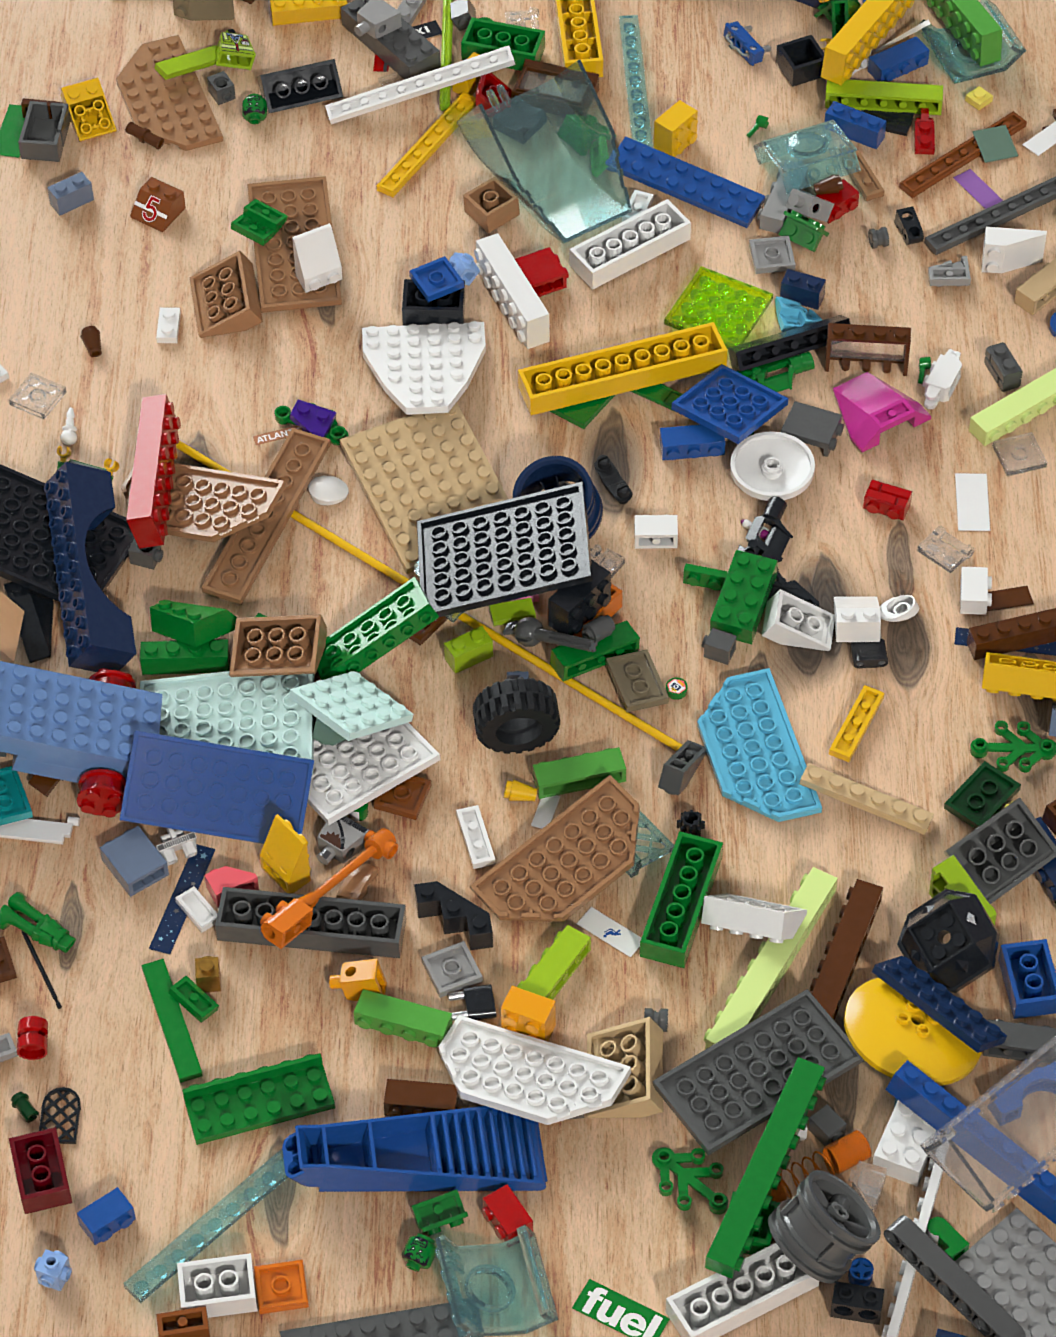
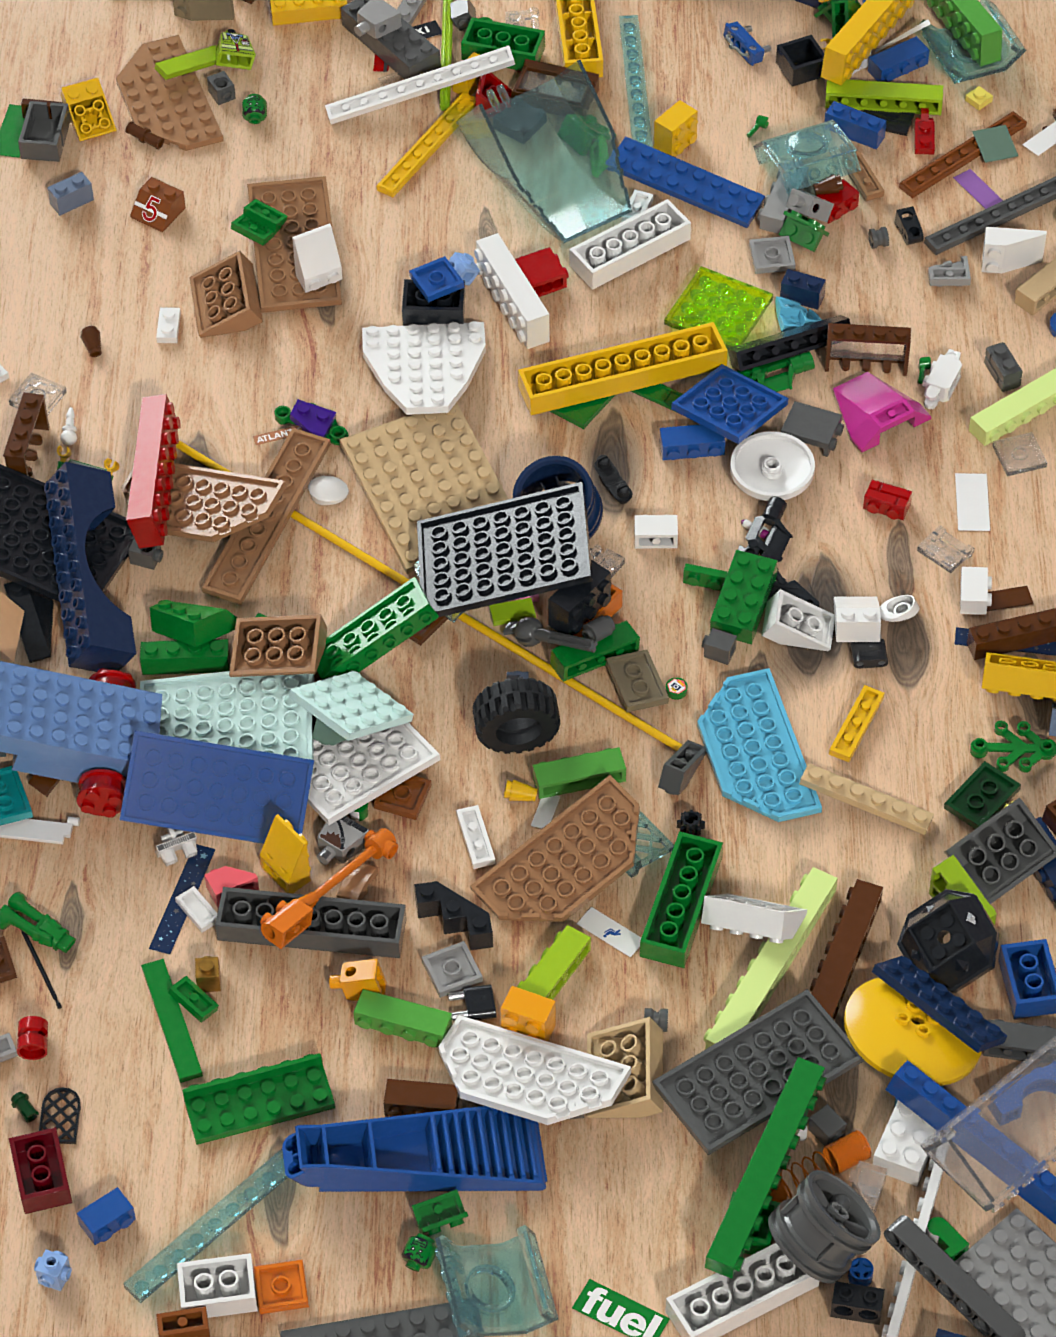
(30, 416): none -> reddish brown window
(134, 861): sand blue brick -> none
(300, 86): black slope -> none
(468, 649): lime brick -> none
(491, 204): medium nougat brick -> none
(505, 1213): red brick -> none
(689, 1177): green plant -> none

